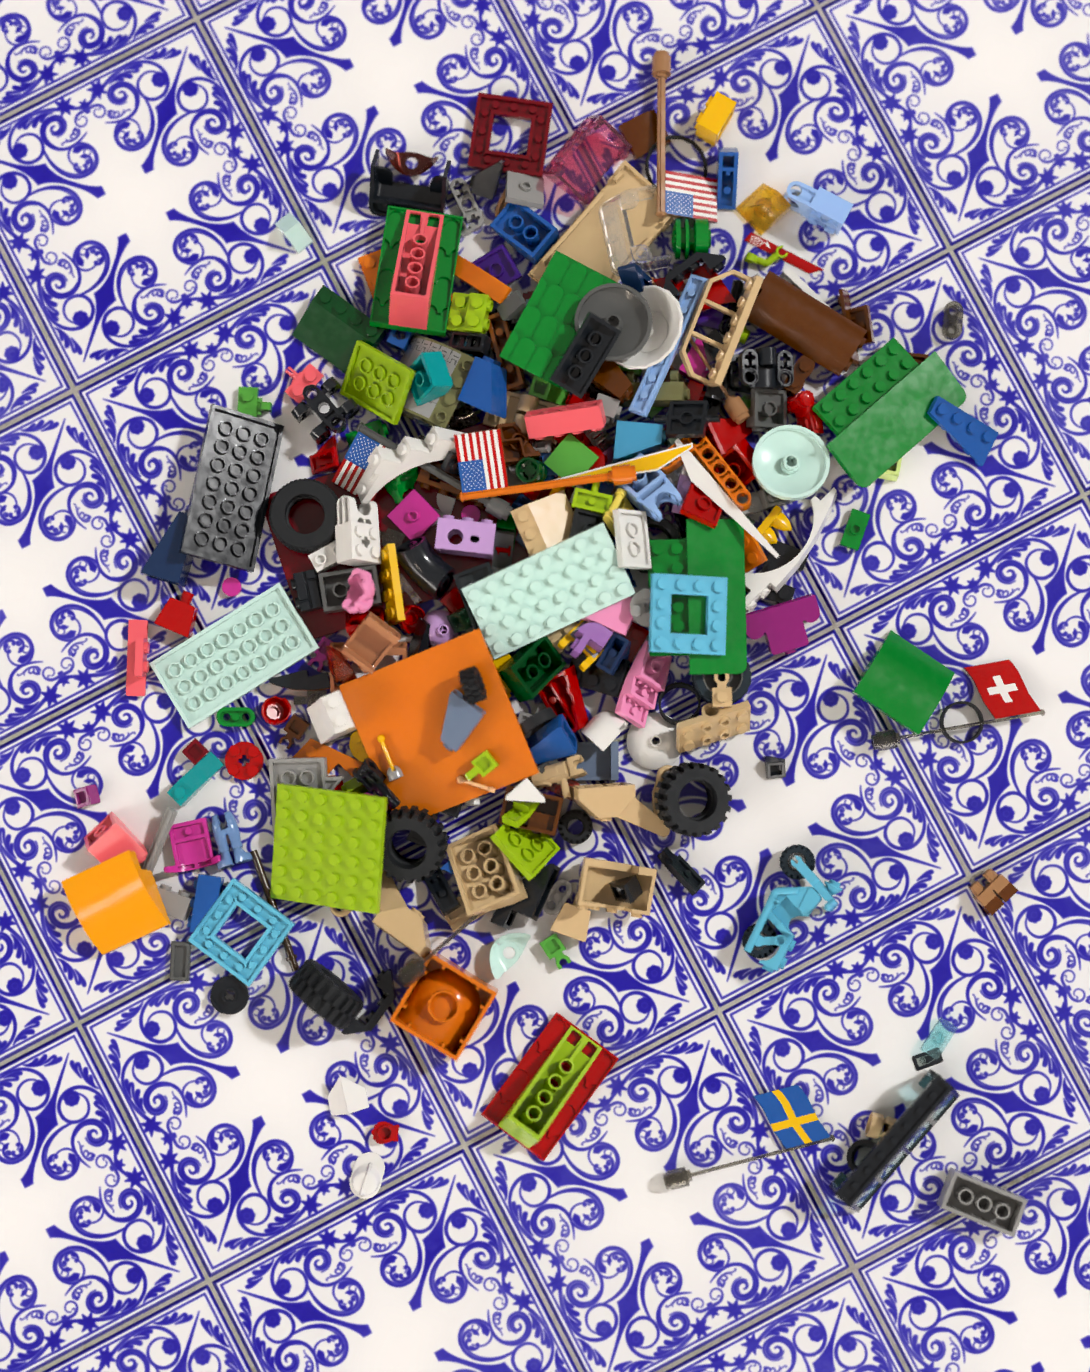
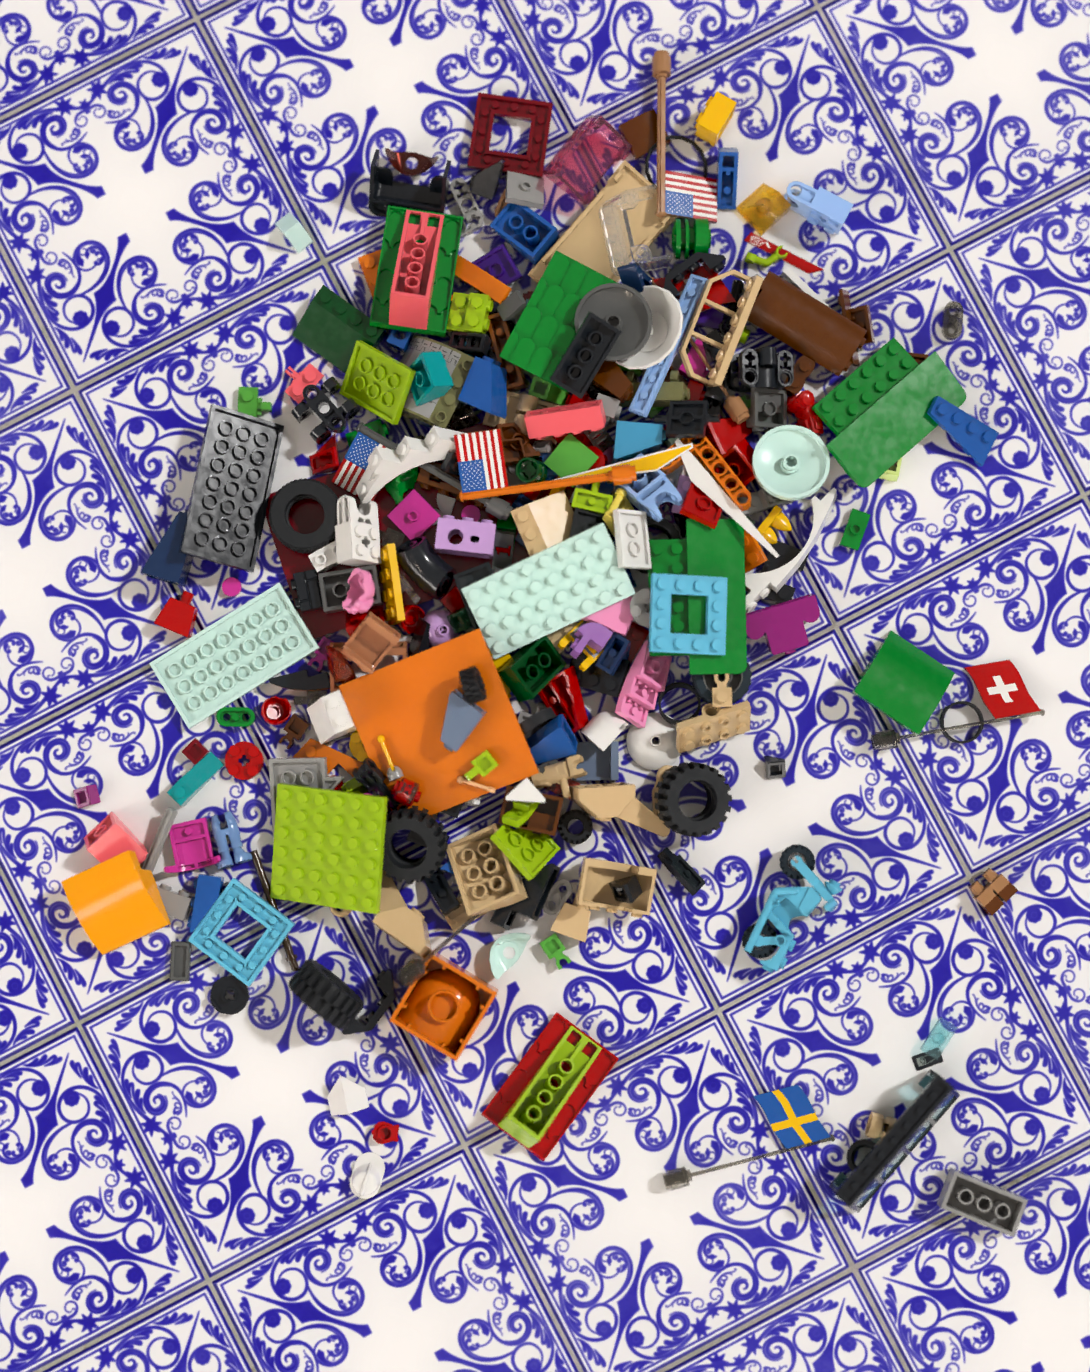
(137, 657): coral bracket -> none
(406, 792): none -> red head

